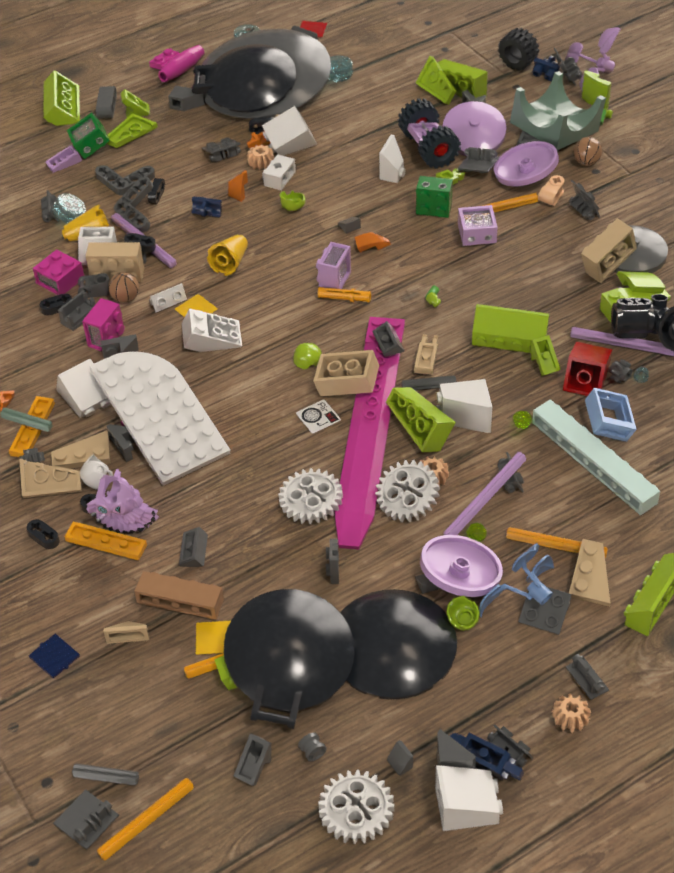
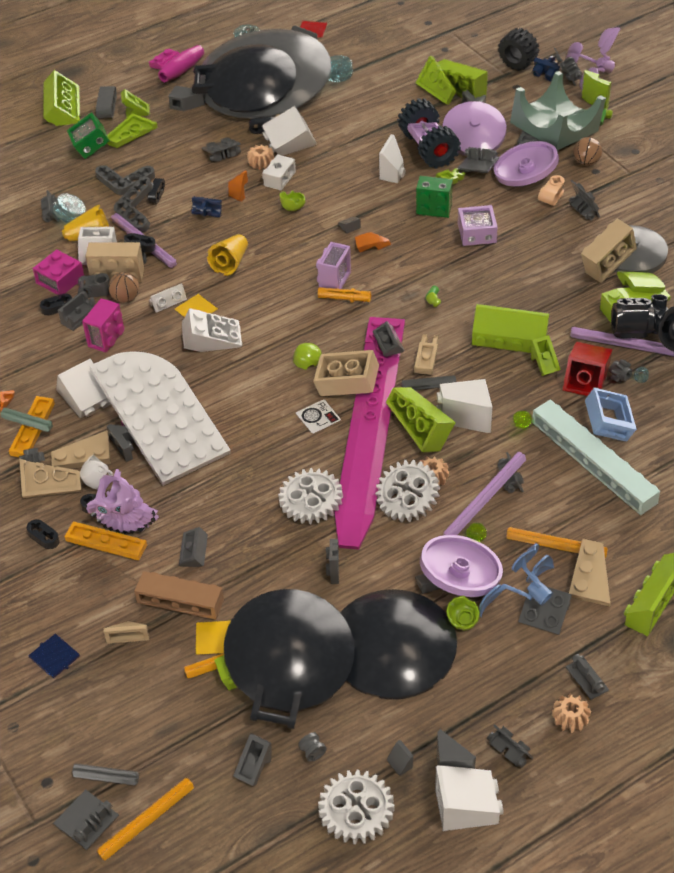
(68, 157): lavender slope -> none
(119, 345): dark grey slope -> none
(258, 140): orange slope -> none
(490, 757): dark blue hinge -> none
(514, 202): light orange axle -> none

